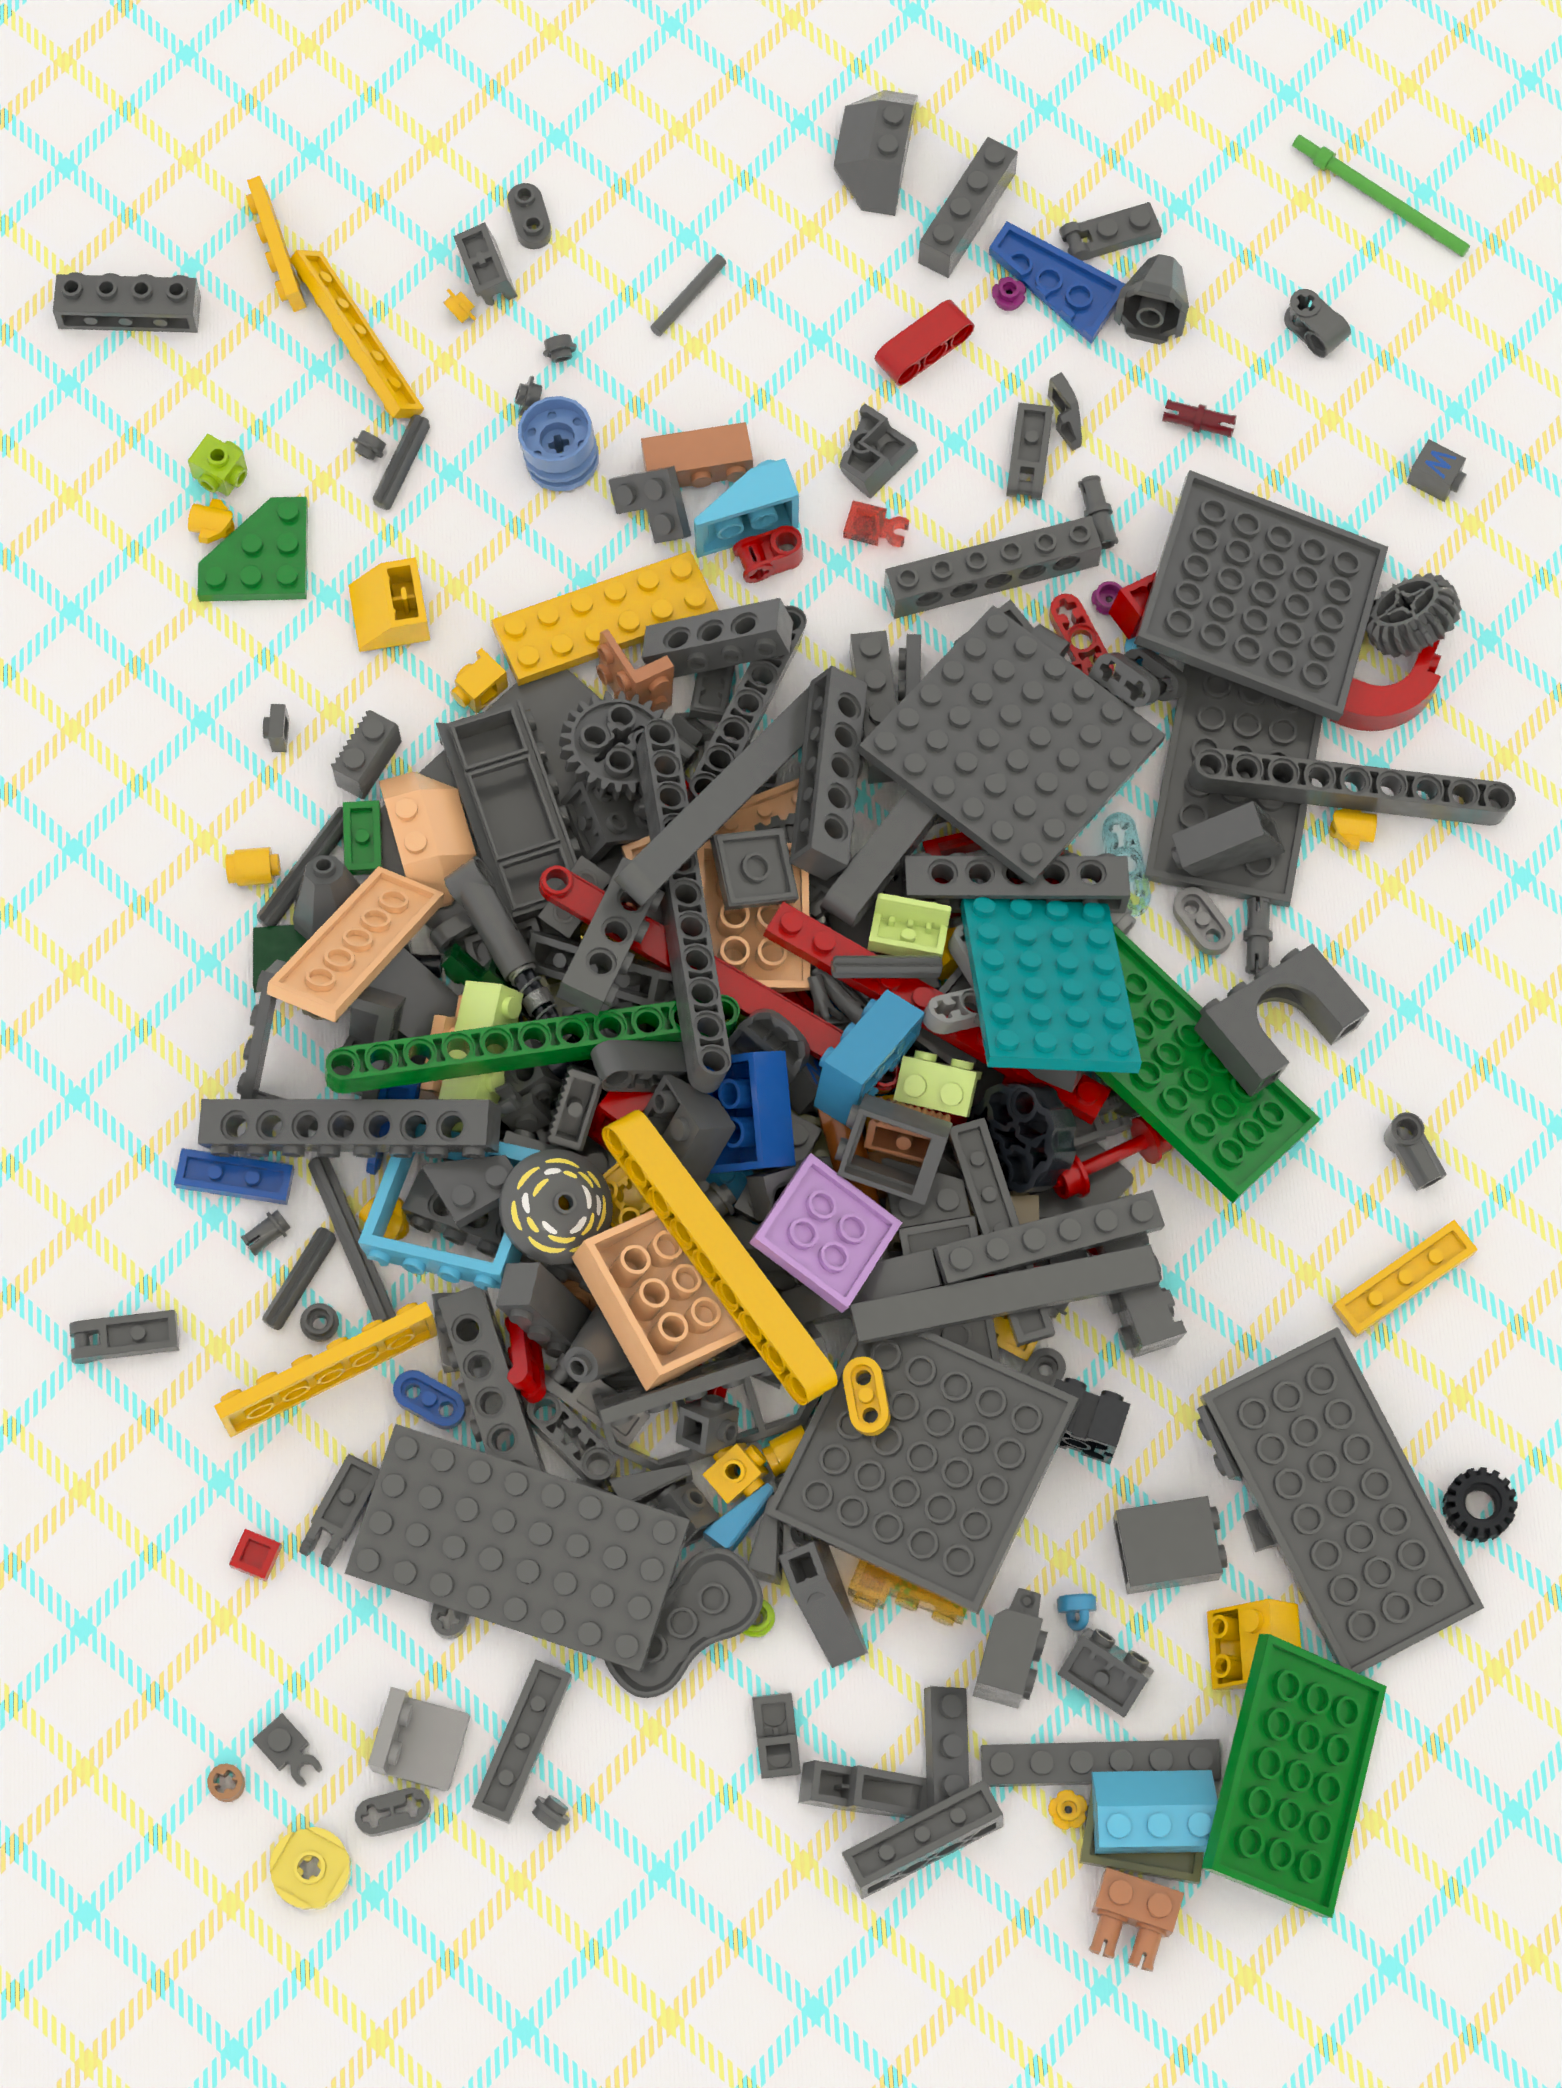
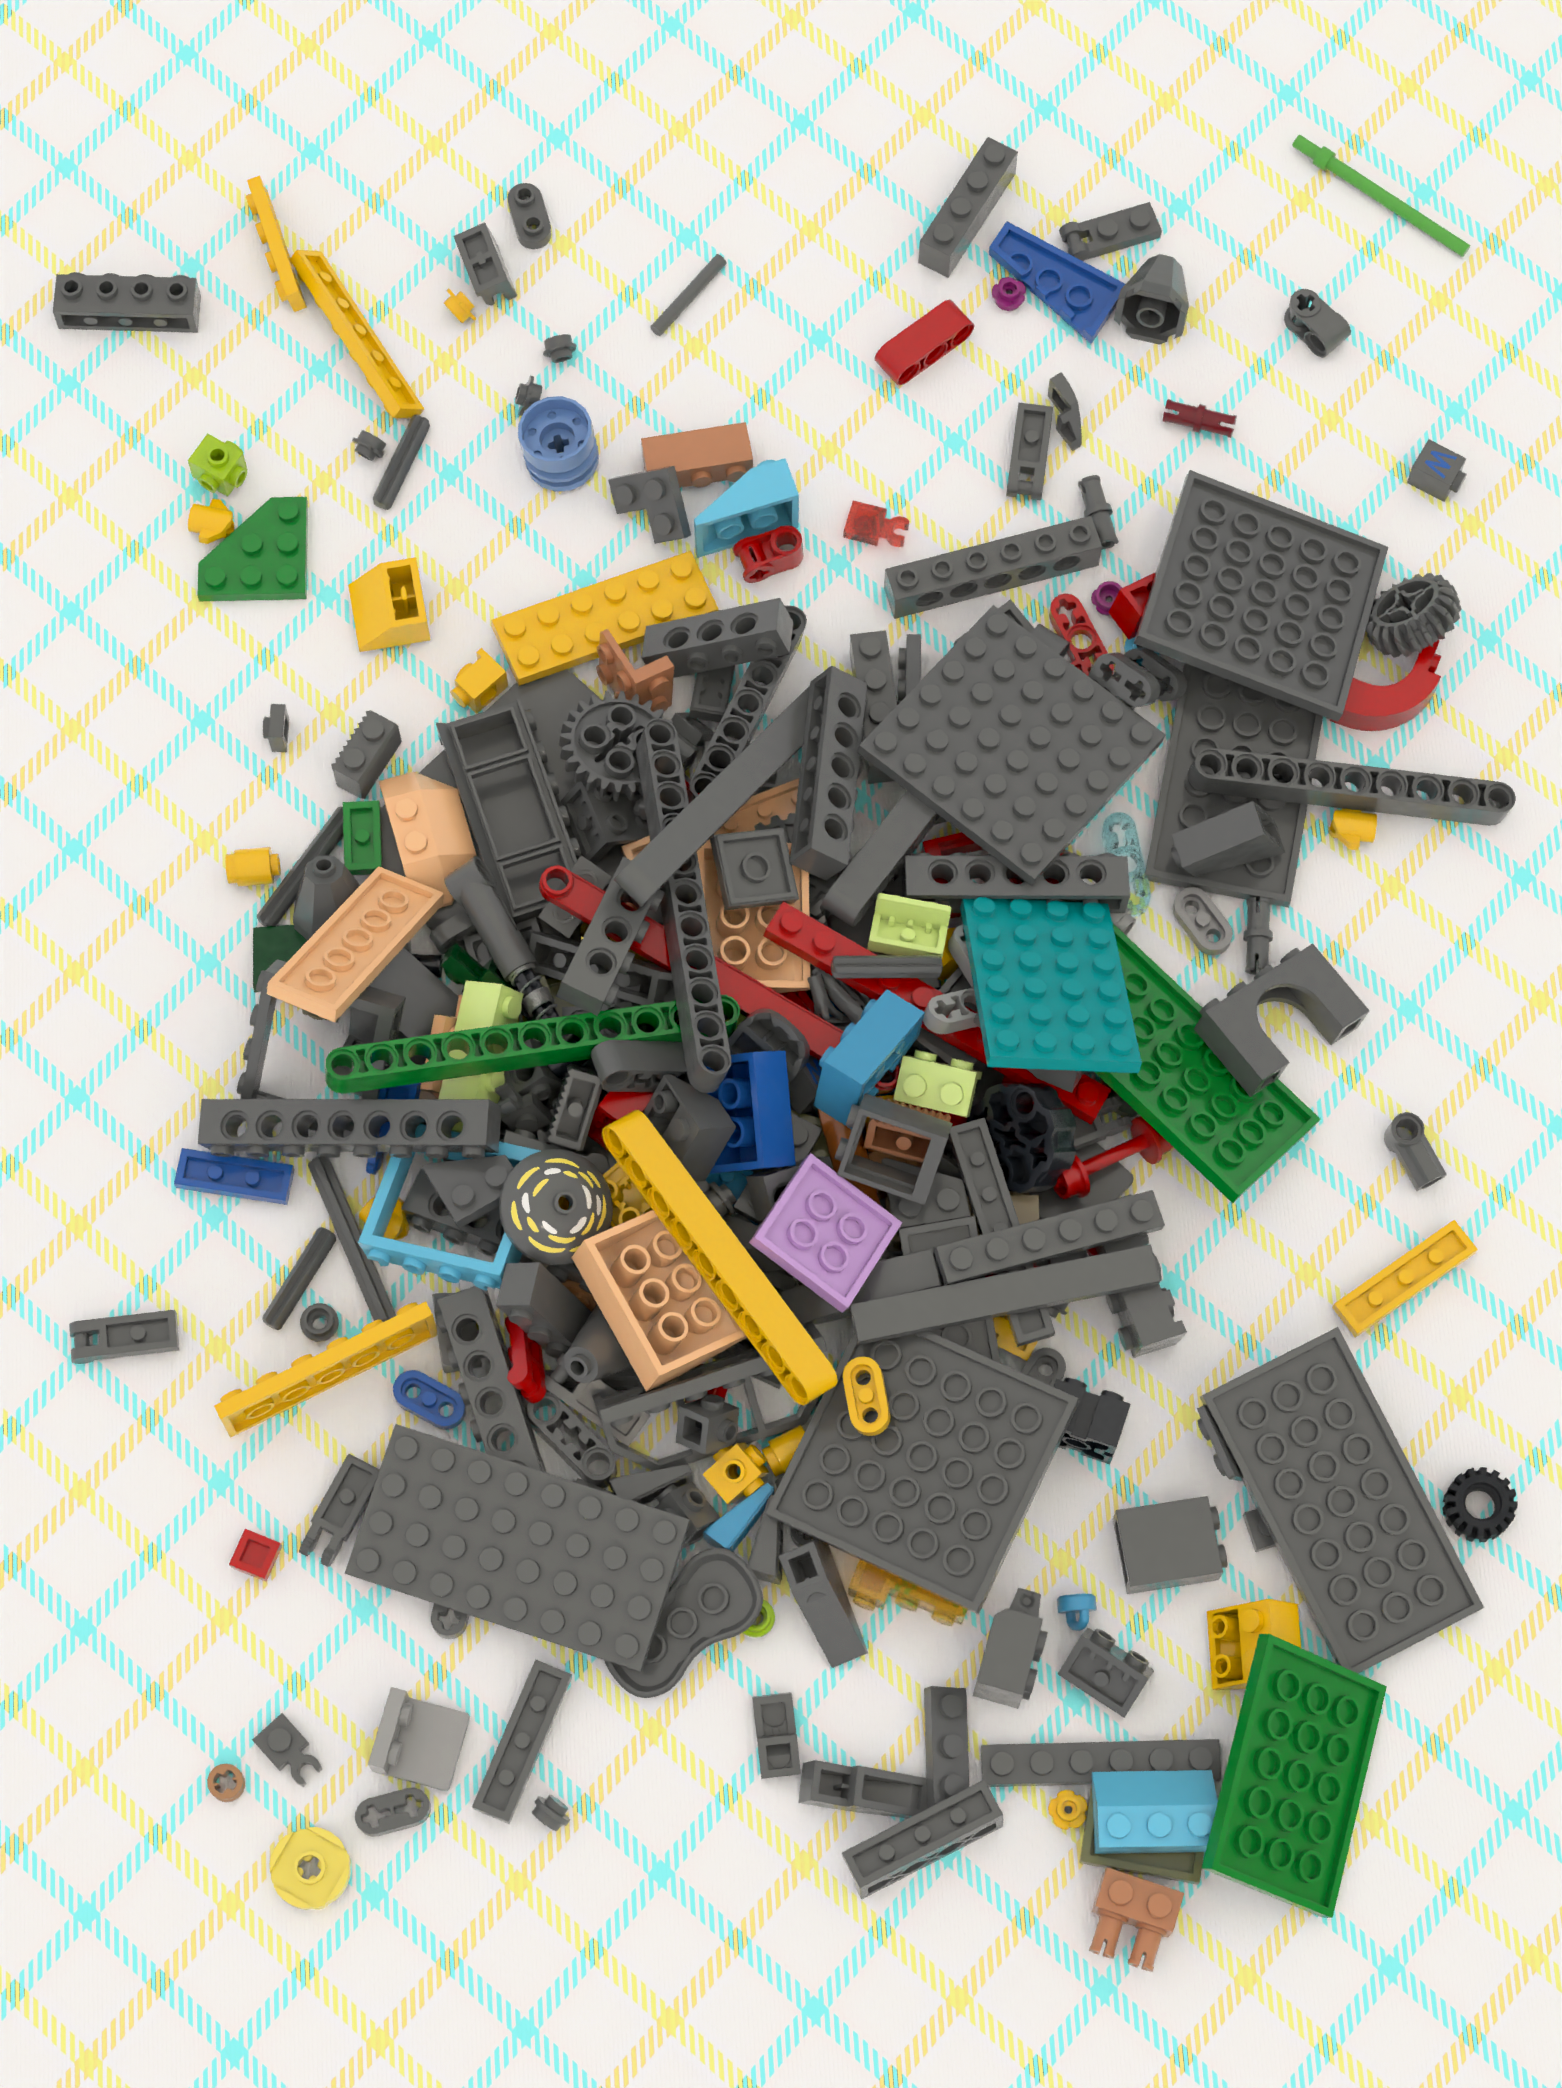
(267, 1230): dark grey pin -> none
(875, 149): dark grey wedge -> none
(875, 452): dark grey slope -> none

